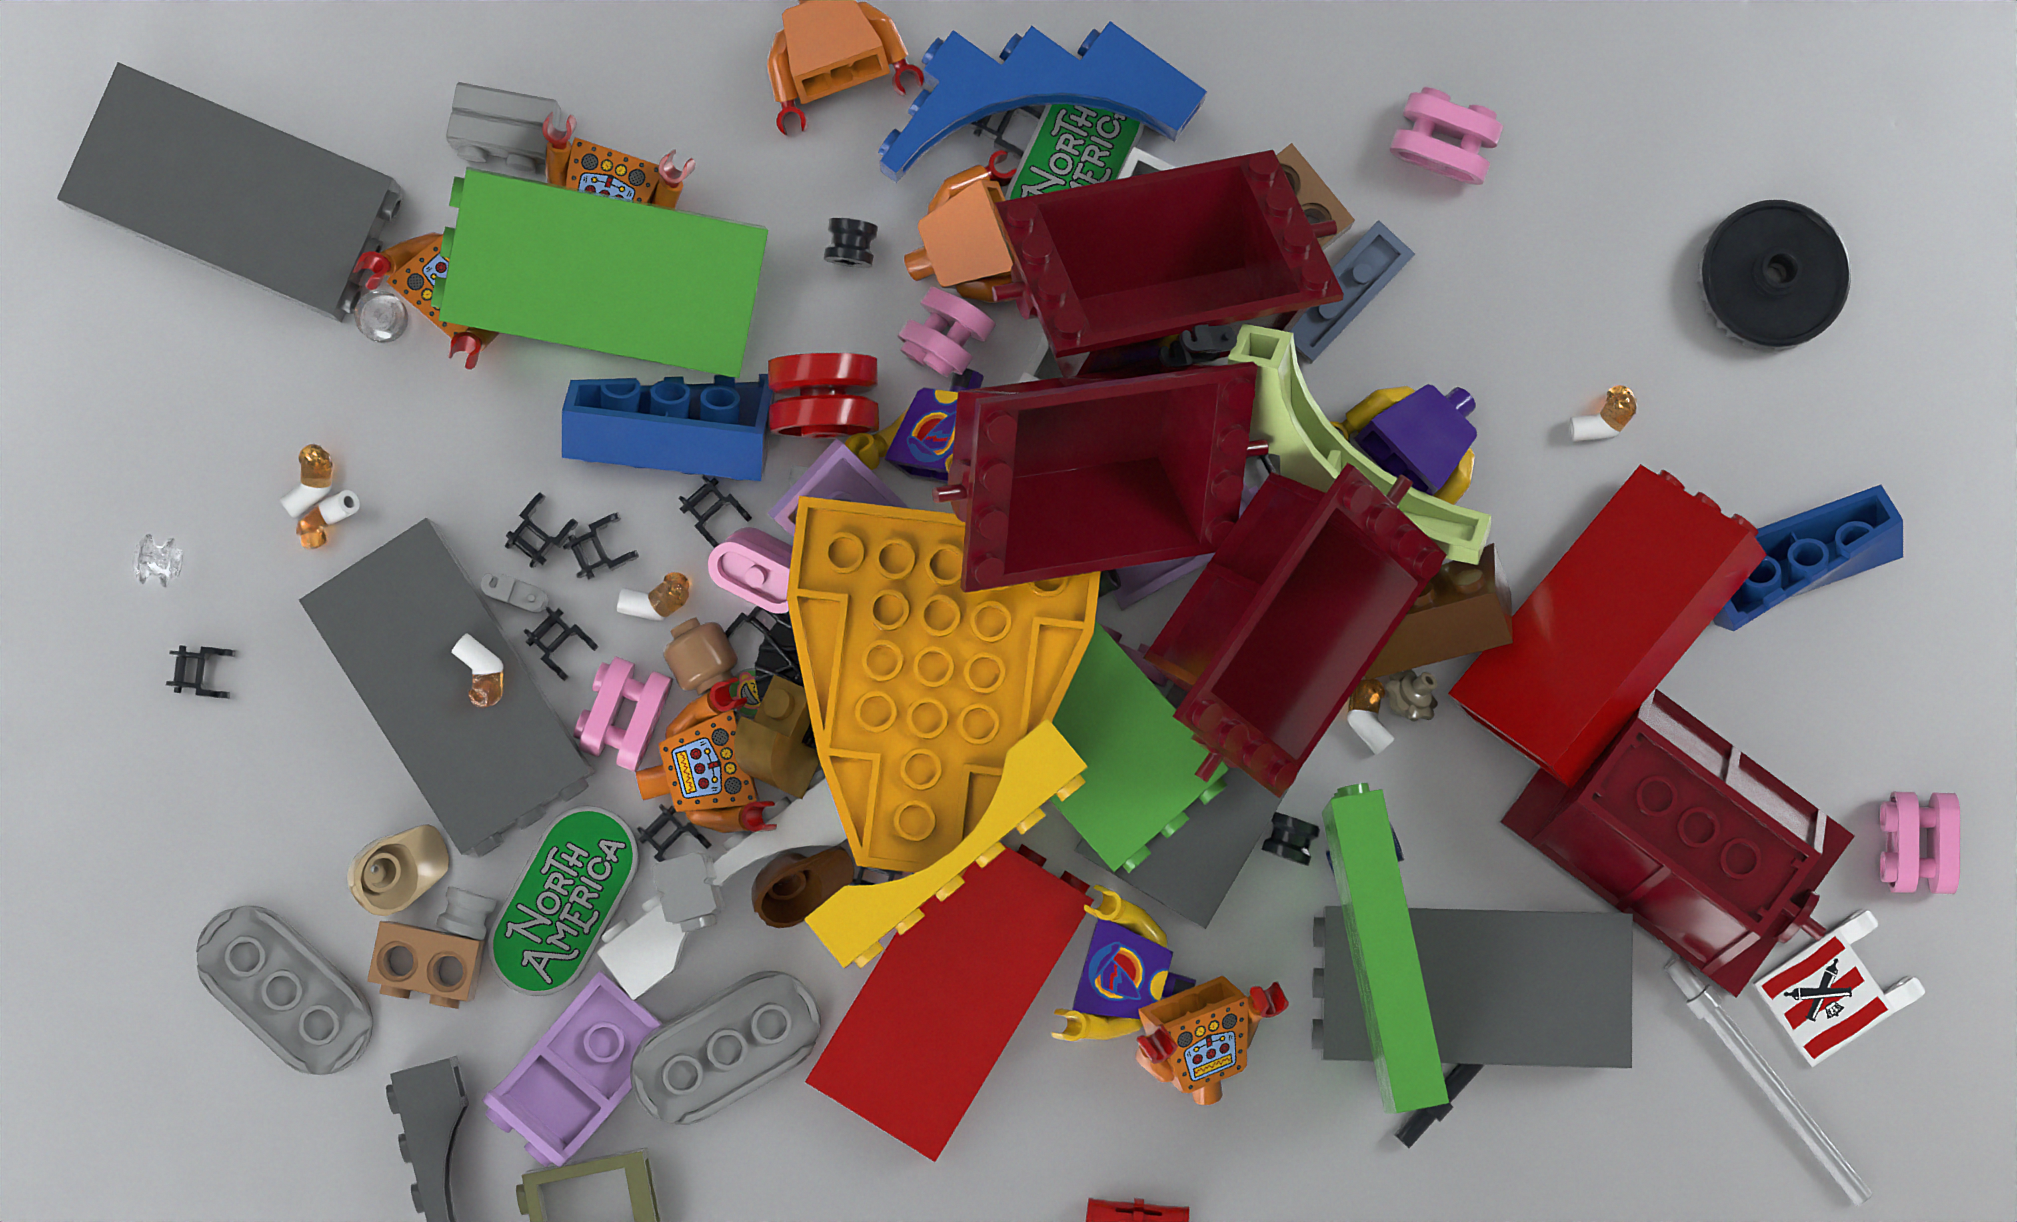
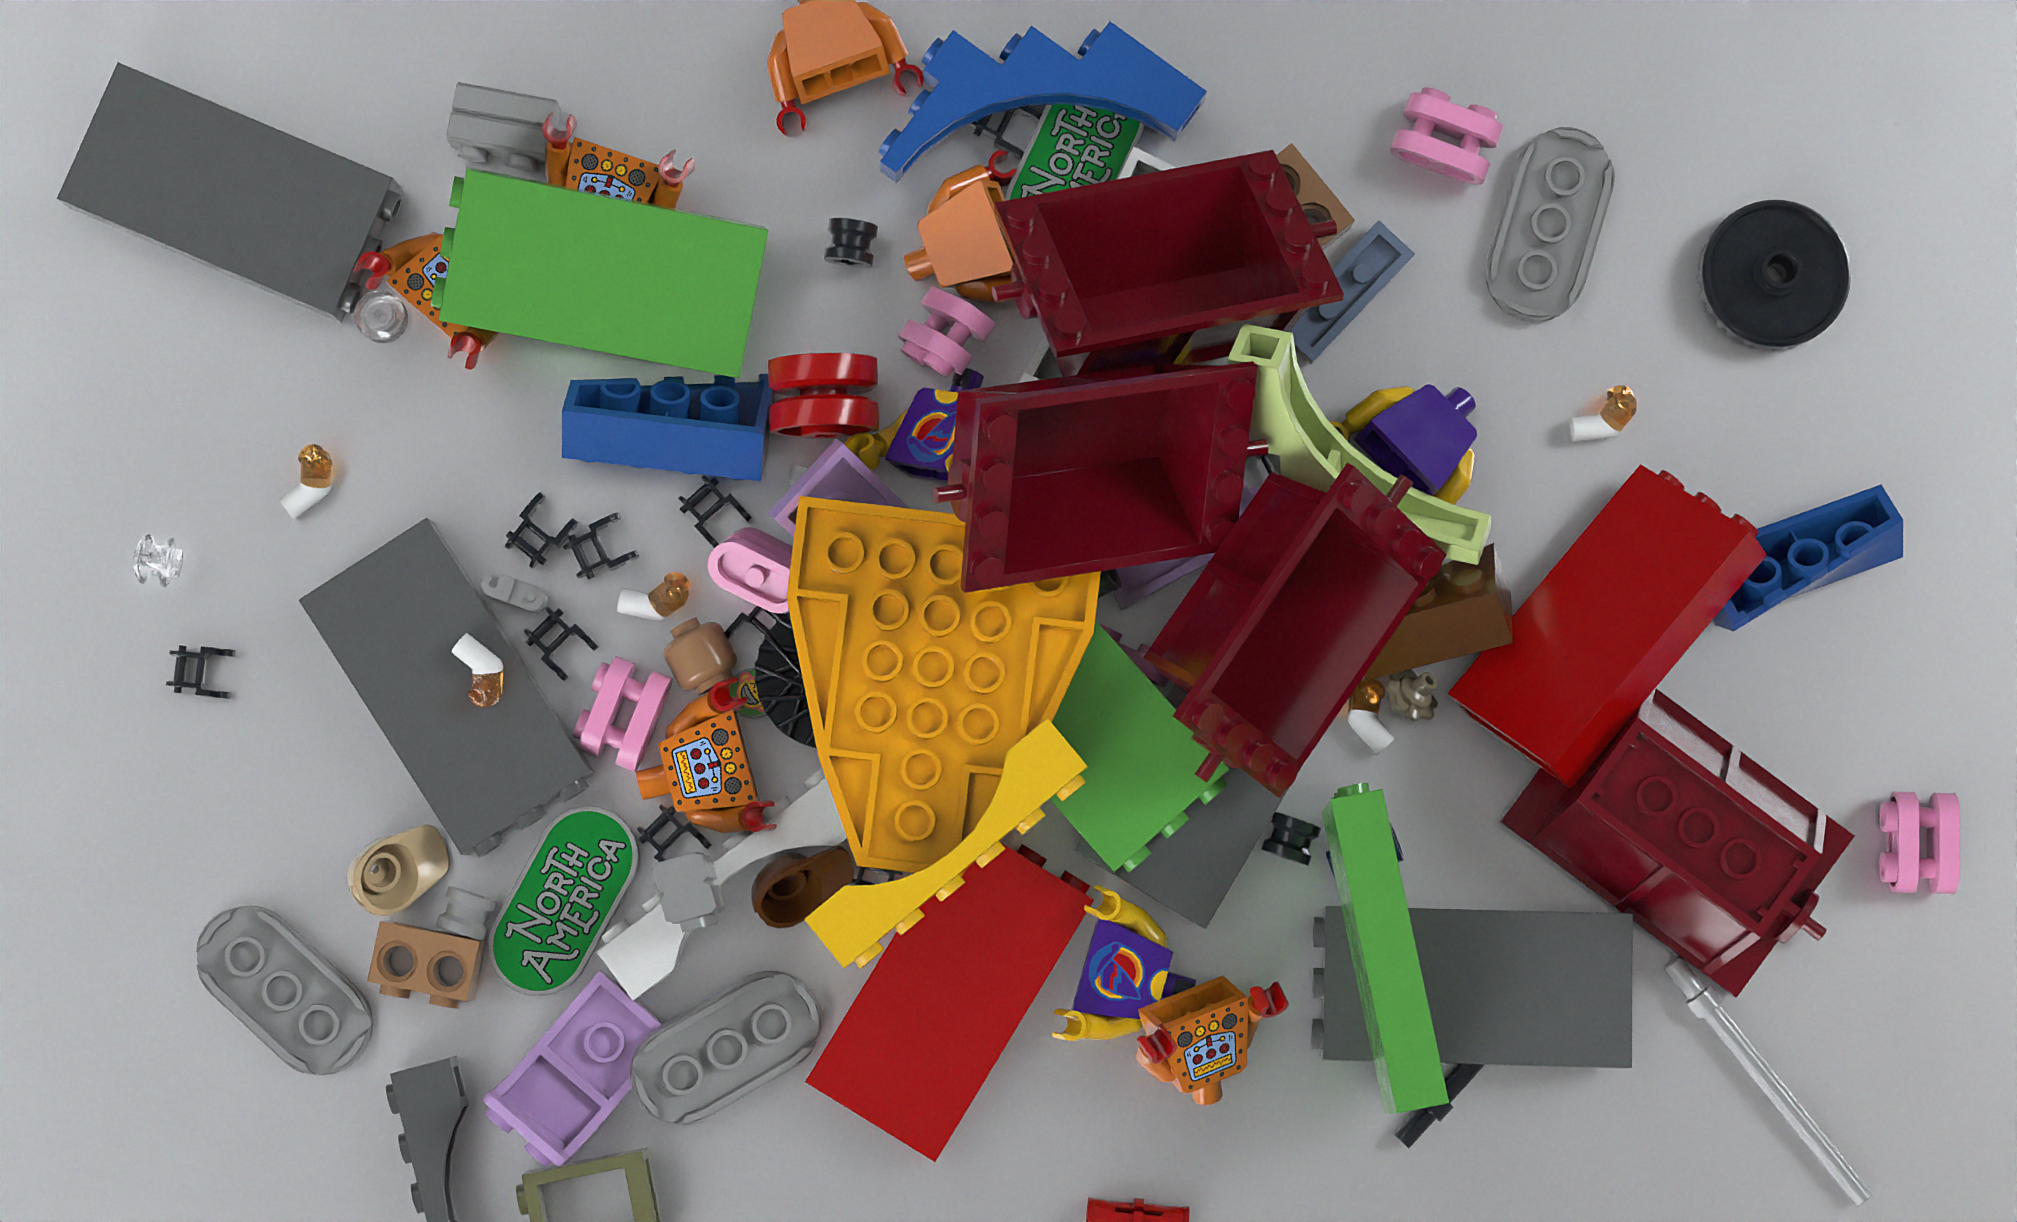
(323, 515): arm -> none
(772, 744): pearl gold brick -> none
(1202, 348): black piece -> none
(1549, 224): none -> light grey tile
(1829, 995): flag -> none

